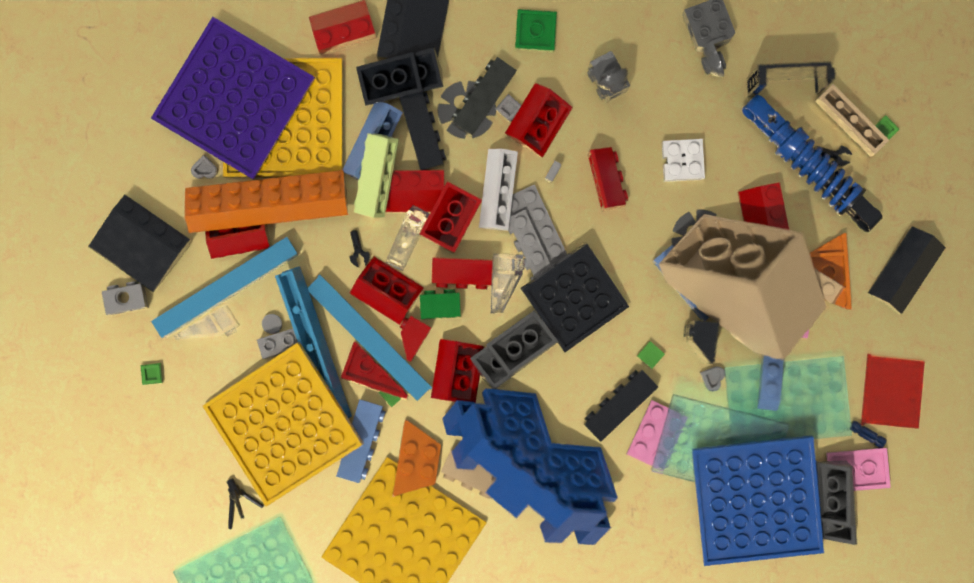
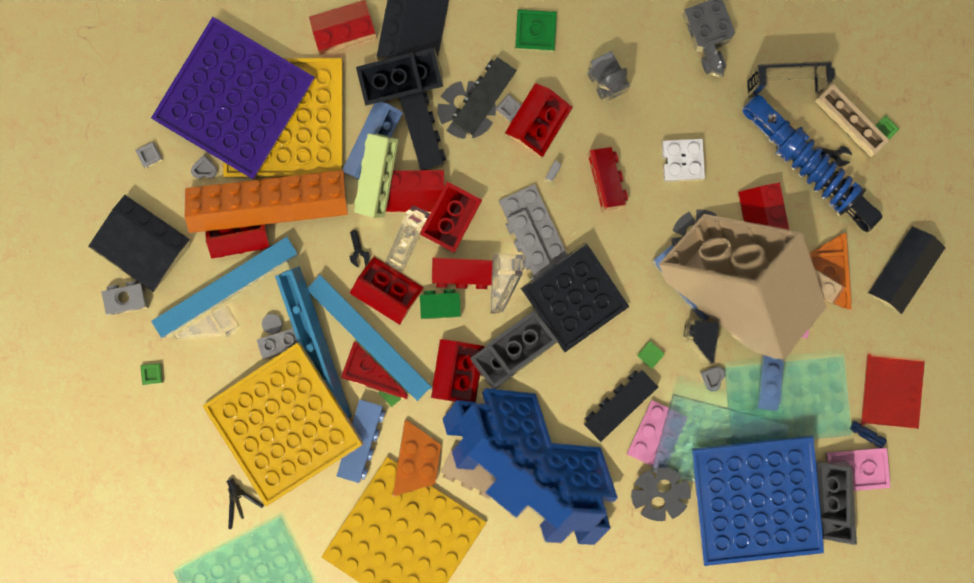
(149, 155): none -> light grey tile
(413, 335): red slope -> none
(498, 189): white brick -> none
(672, 504): none -> dark grey piece

